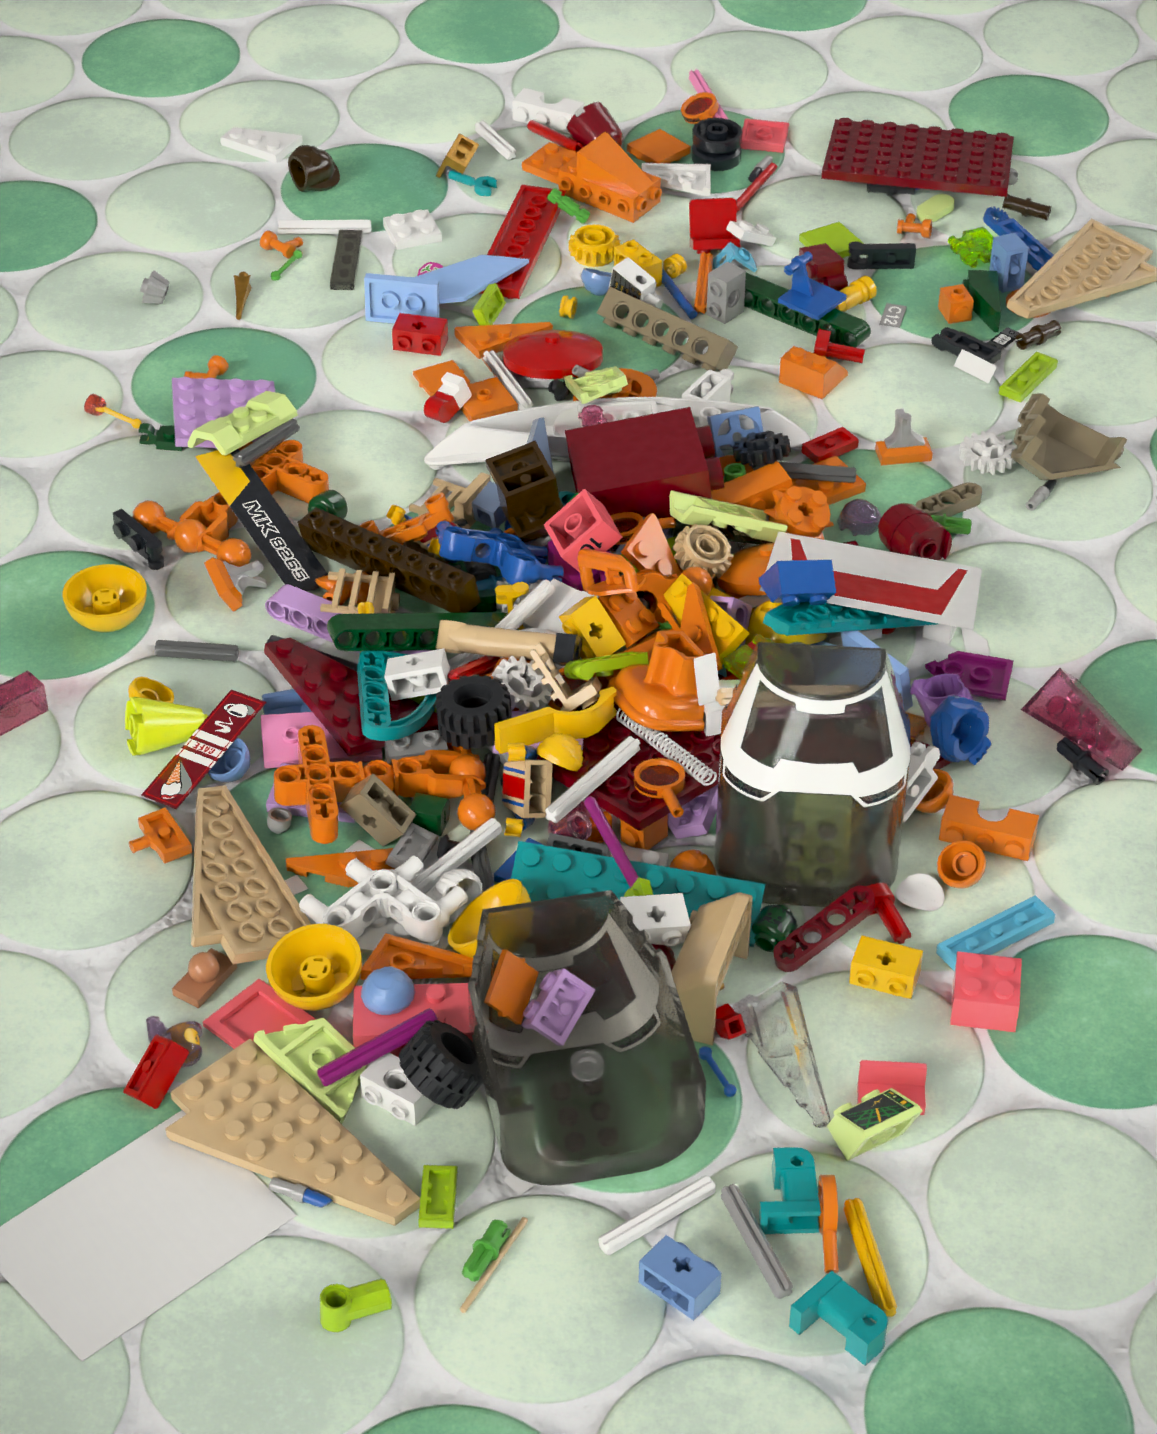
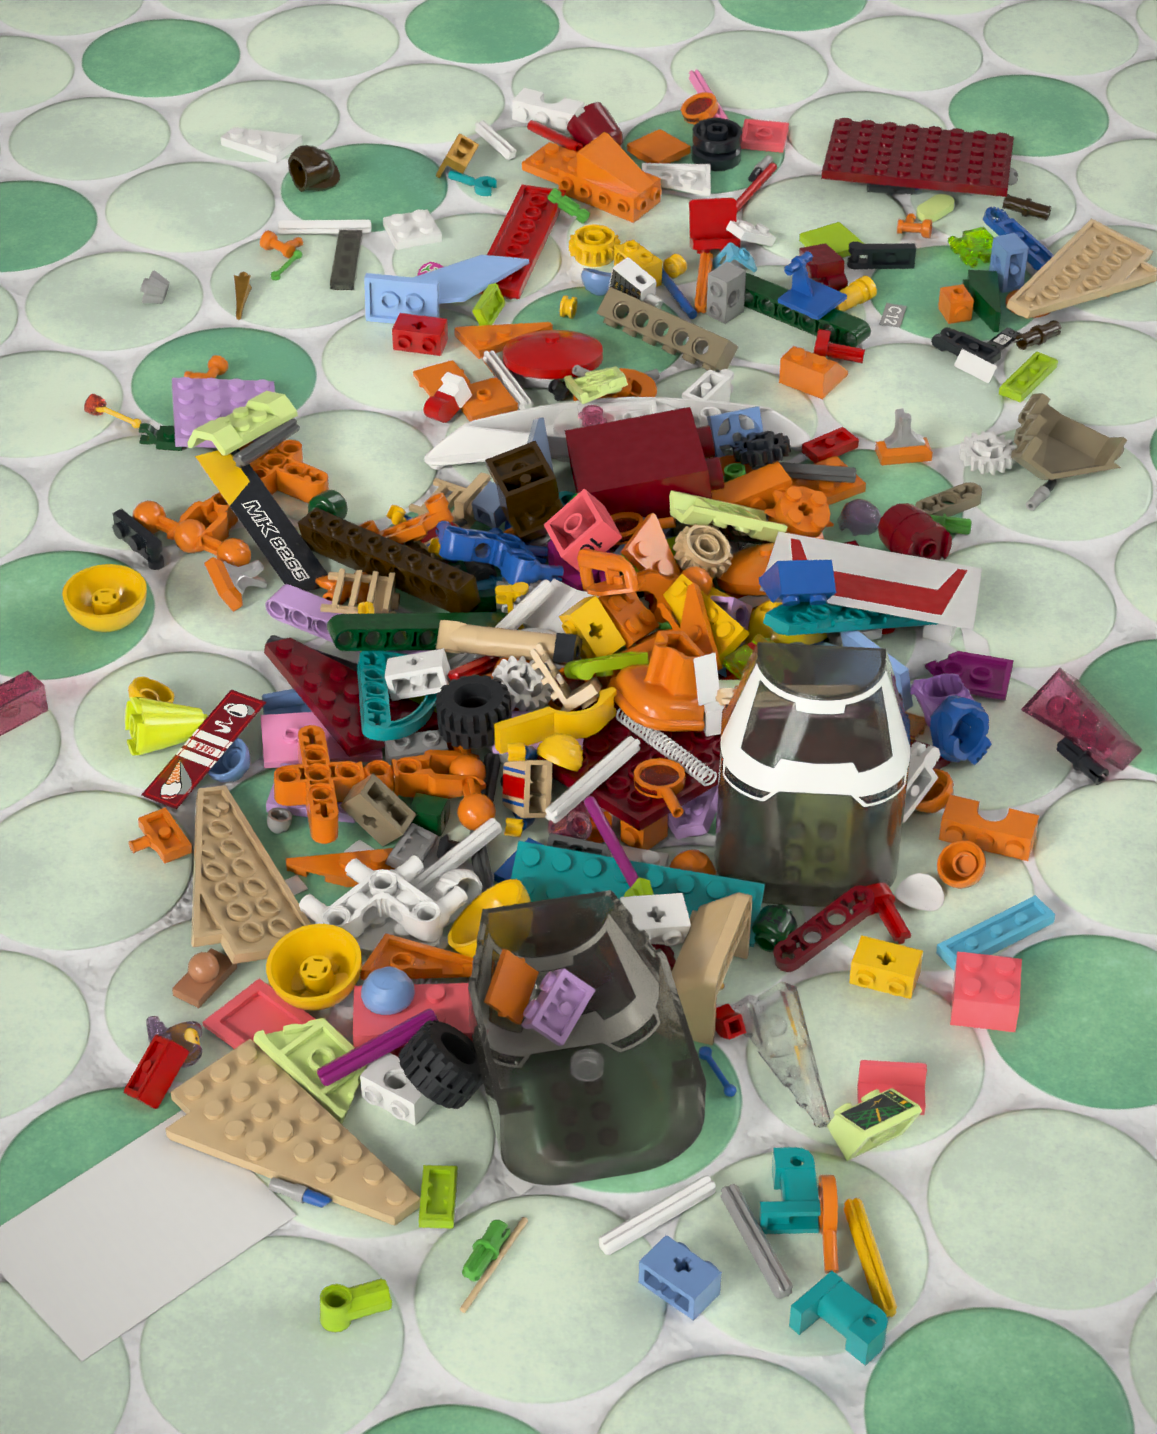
(196, 650): dark grey axle -> none

